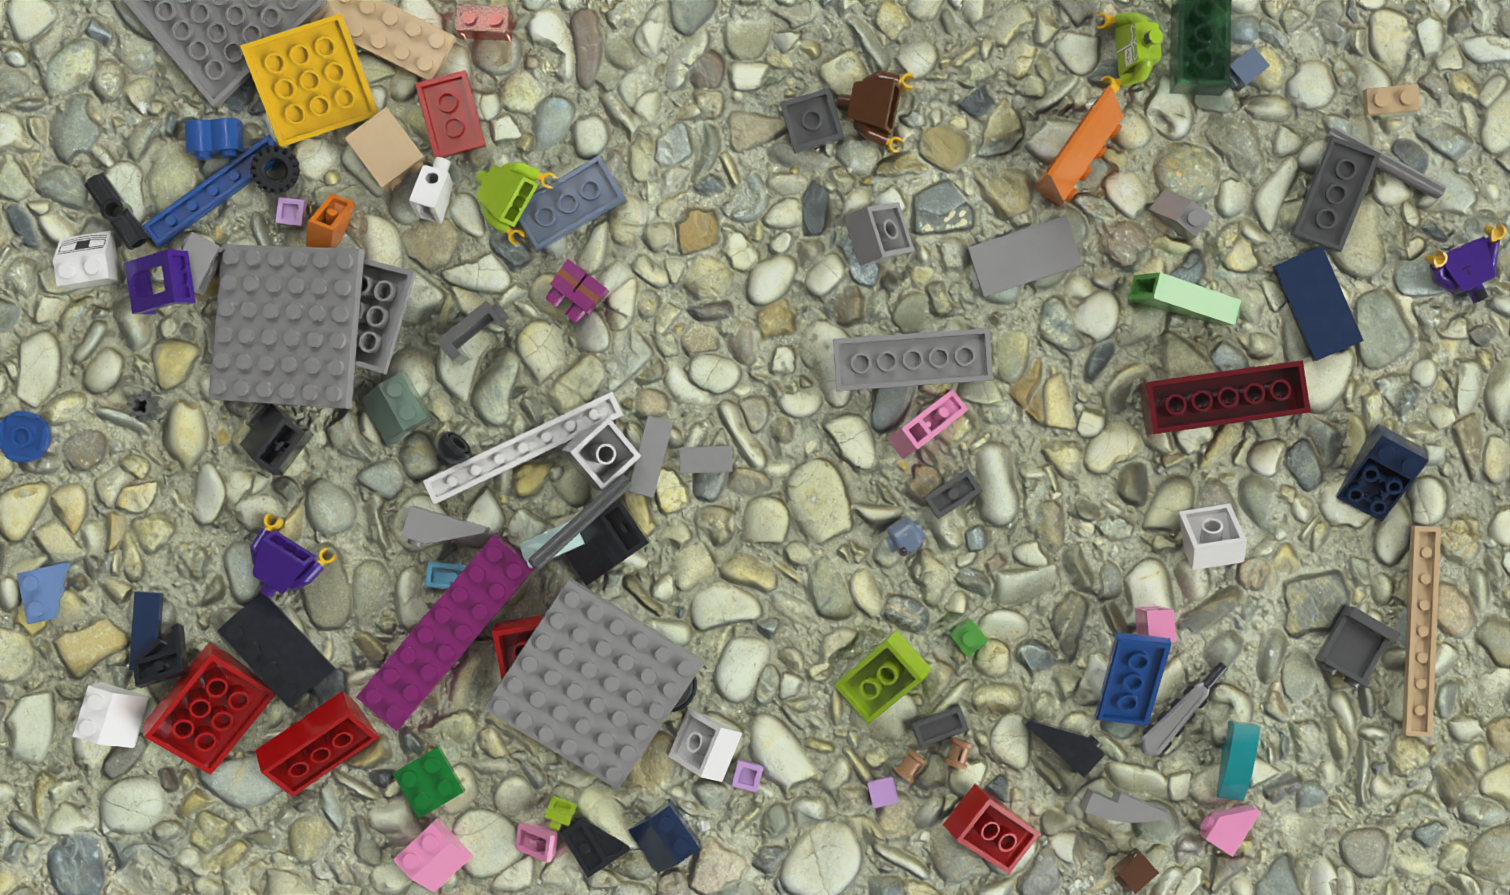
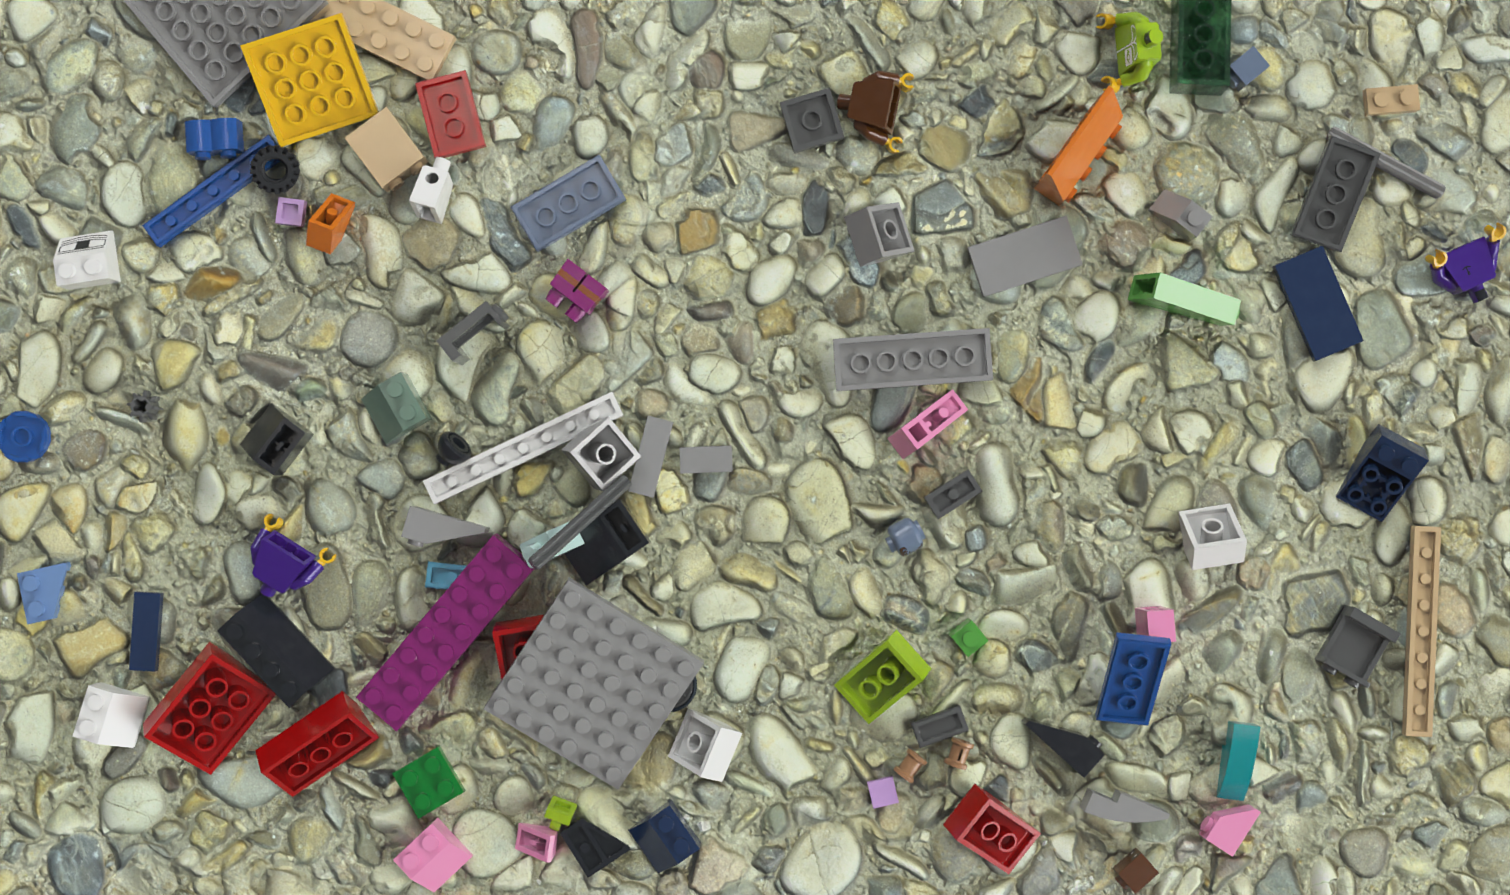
(108, 199): black piece -> none
(163, 659): black wing -> none
(176, 280): dark purple panel -> none
(204, 260): light grey brick -> none
(287, 325): light grey plate -> none
(381, 312): light grey slope -> none
(484, 22): clear red brick -> none
(506, 193): lime torso -> none
(747, 775): lavender plate -> none
(1171, 723): light grey sword -> none
(1224, 397): dark red brick -> none

